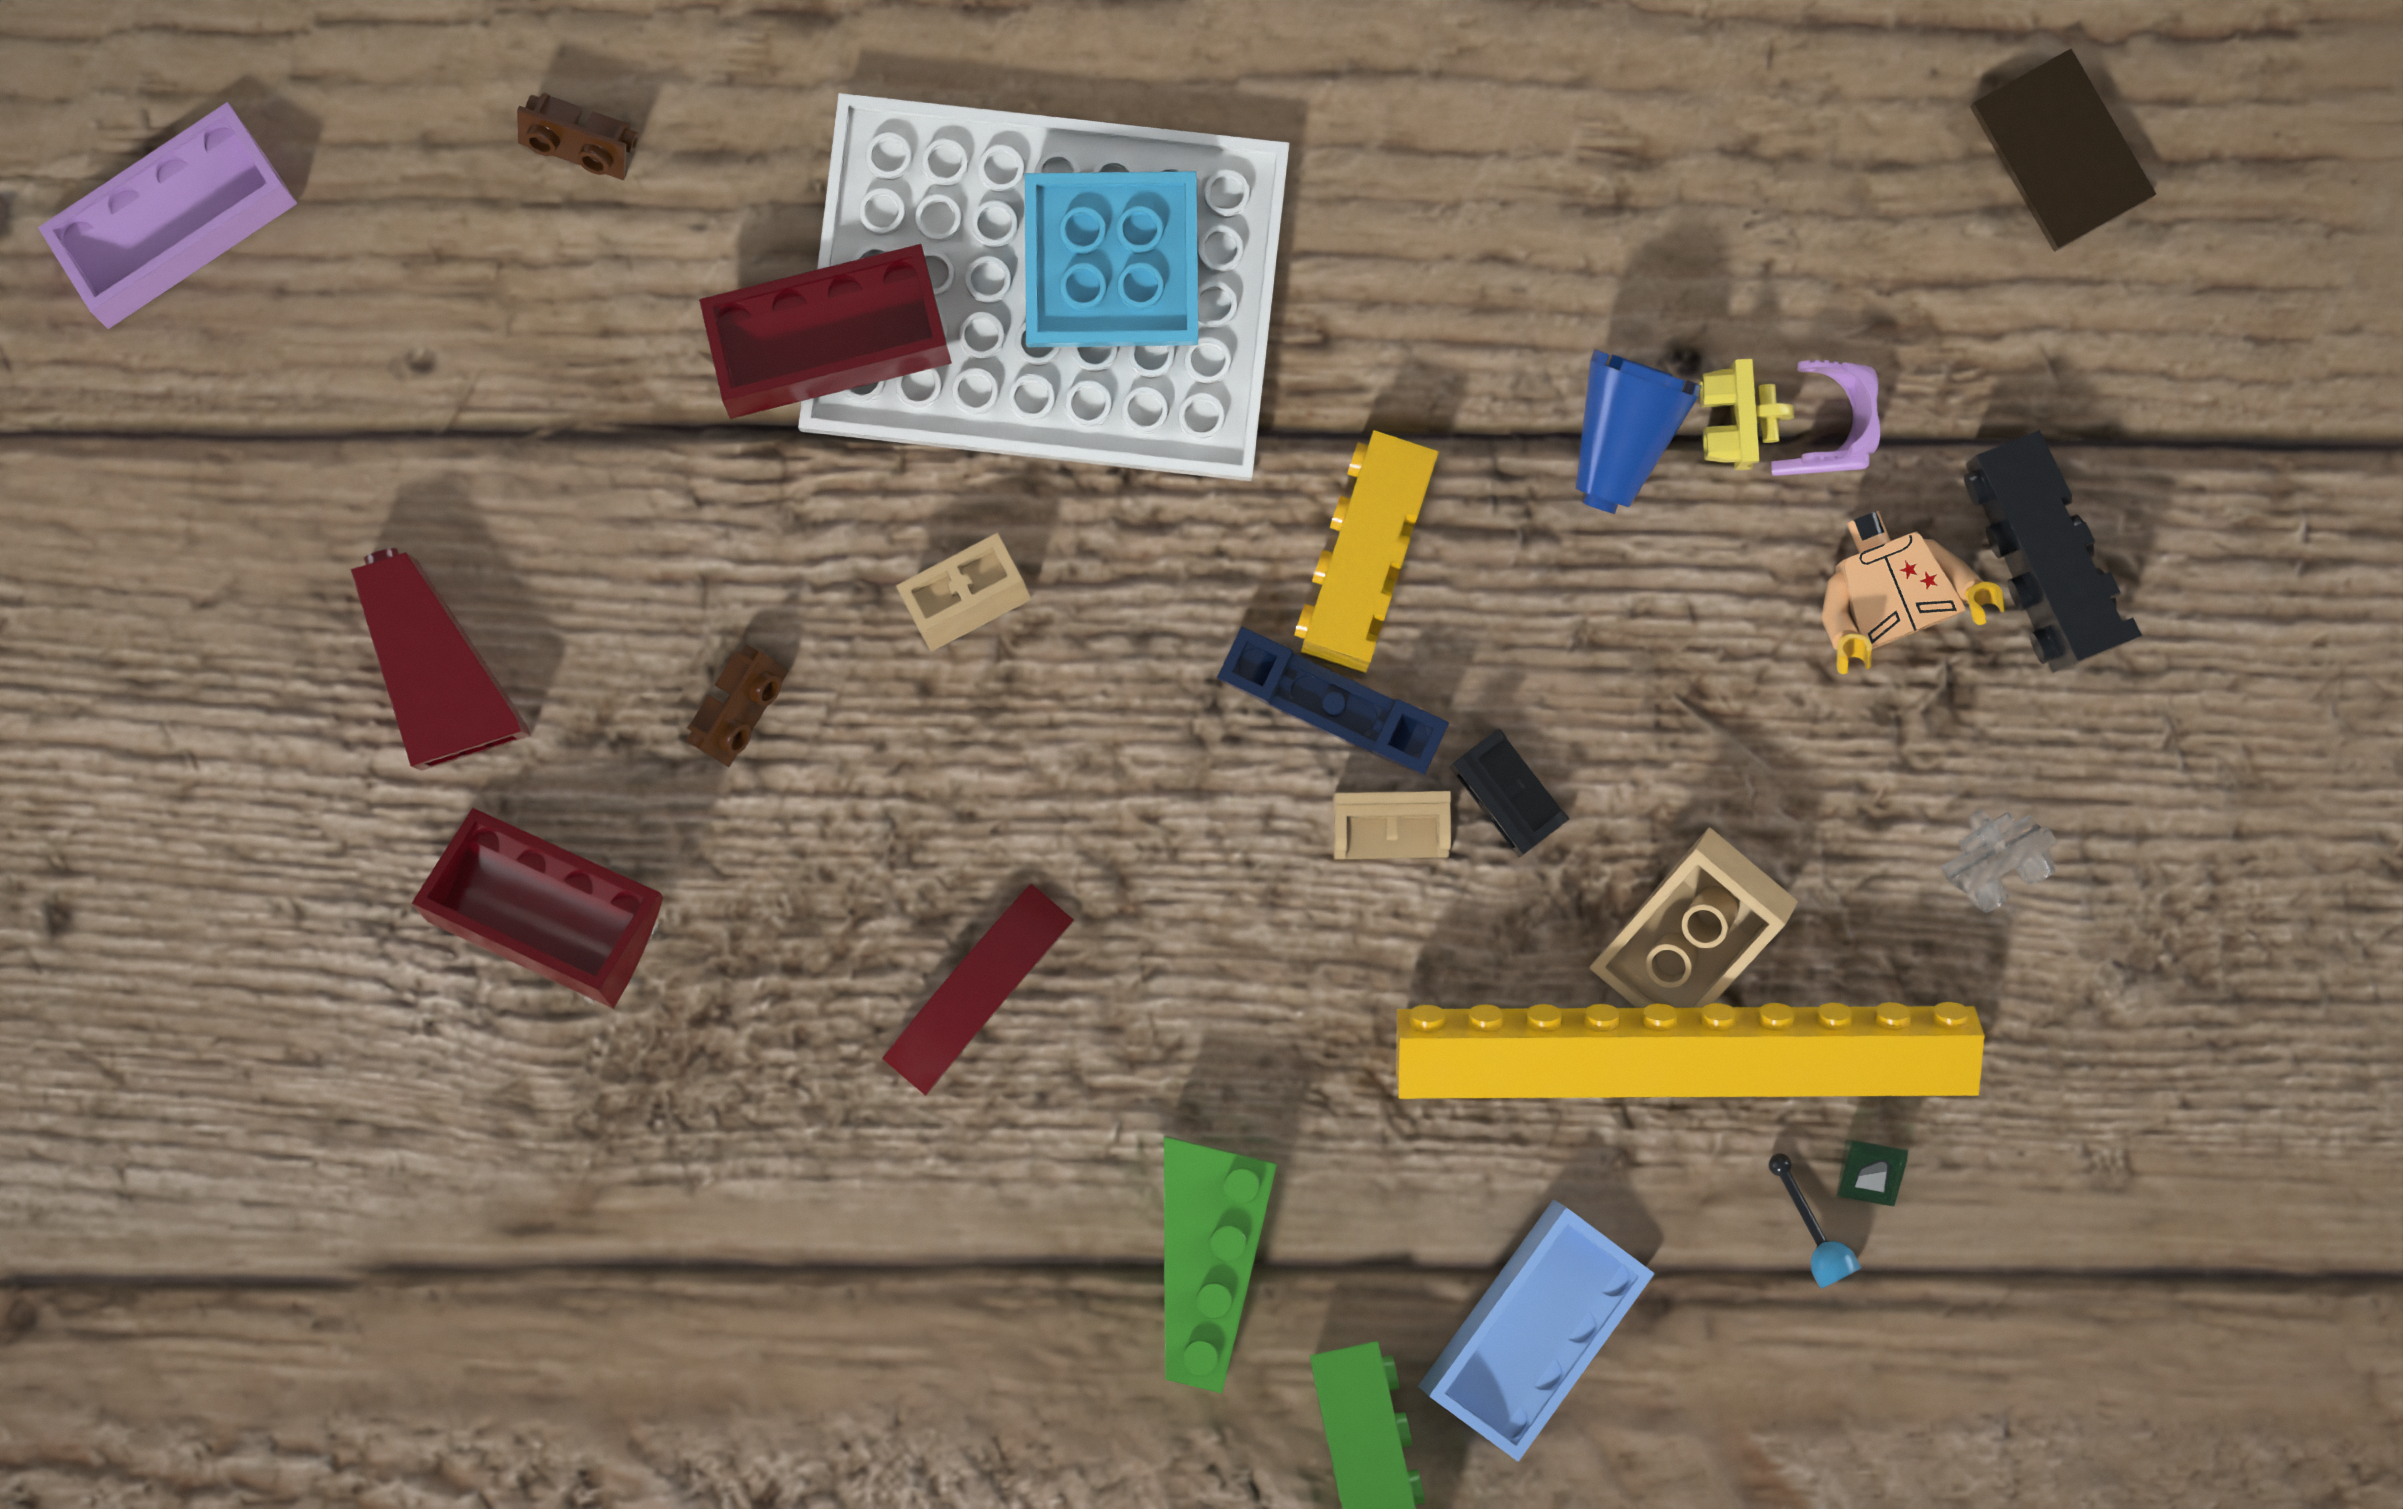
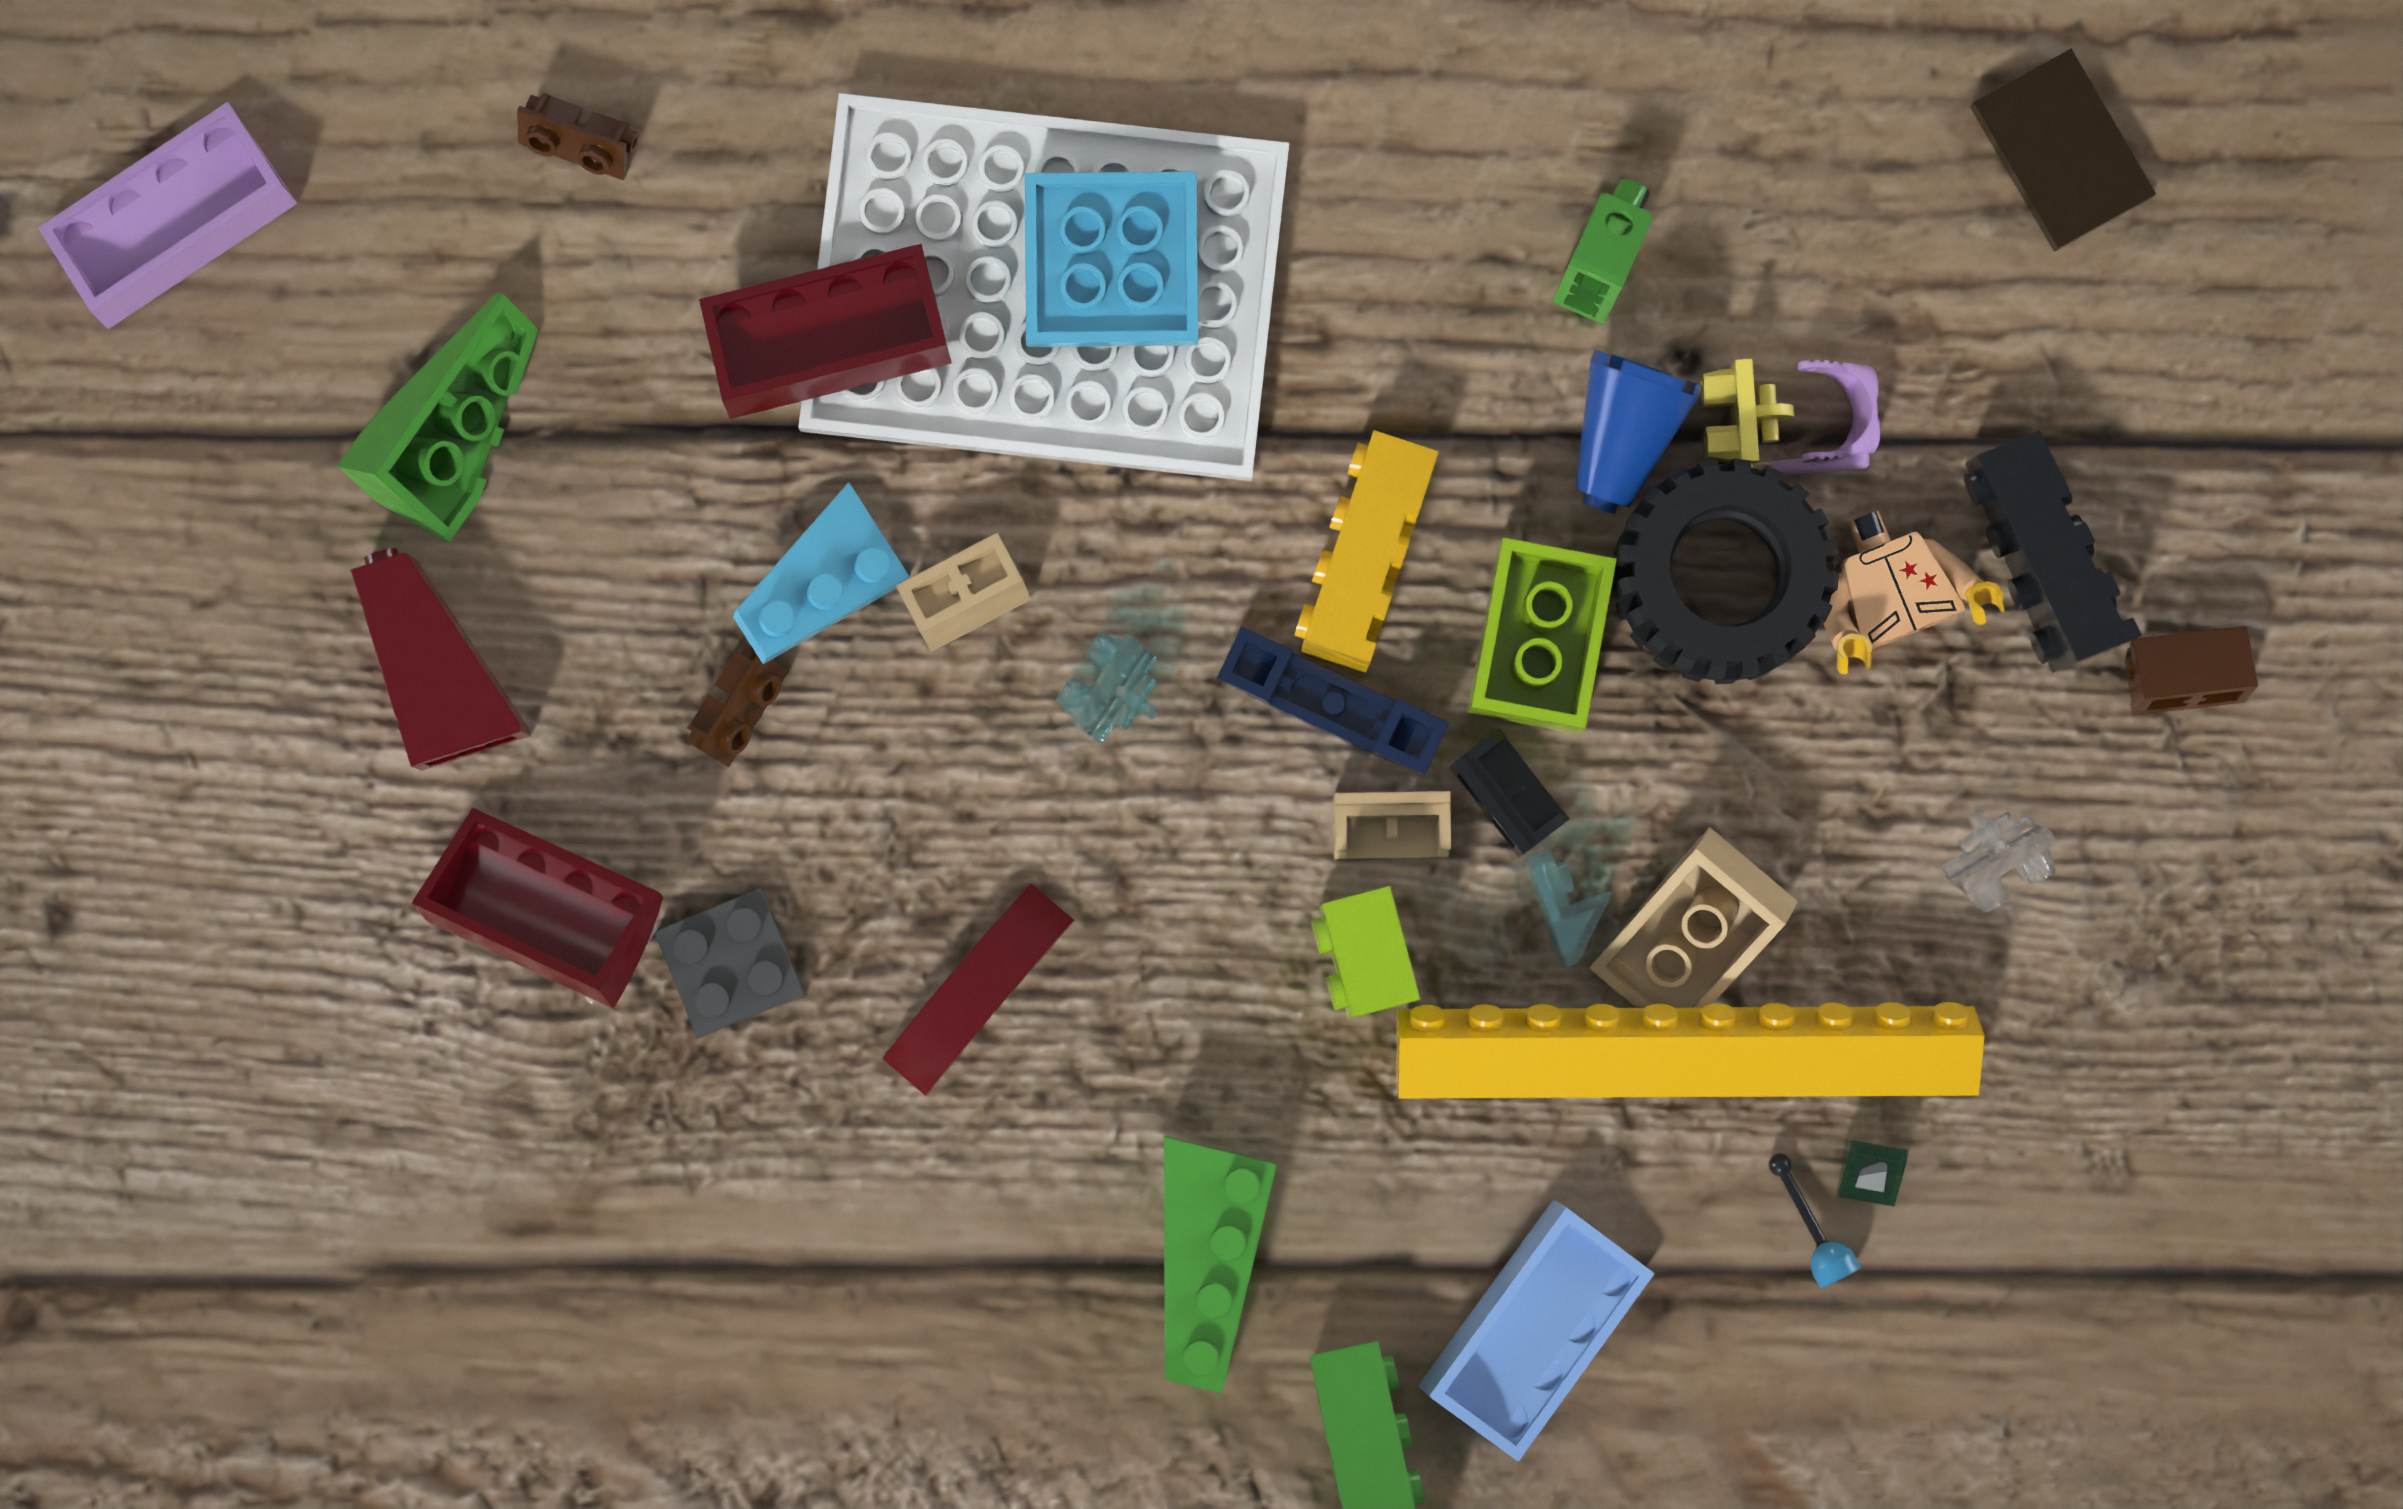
(437, 431): none -> bright green wedge
(729, 963): none -> dark grey plate
(821, 579): none -> medium azure wing
(1117, 692): none -> clear light blue hips
(1366, 953): none -> lime brick
(1541, 636): none -> lime brick
(1567, 923): none -> clear light blue slope
(1605, 252): none -> bright green torso
(1781, 520): none -> black tyre
(2190, 670): none -> reddish brown hinge

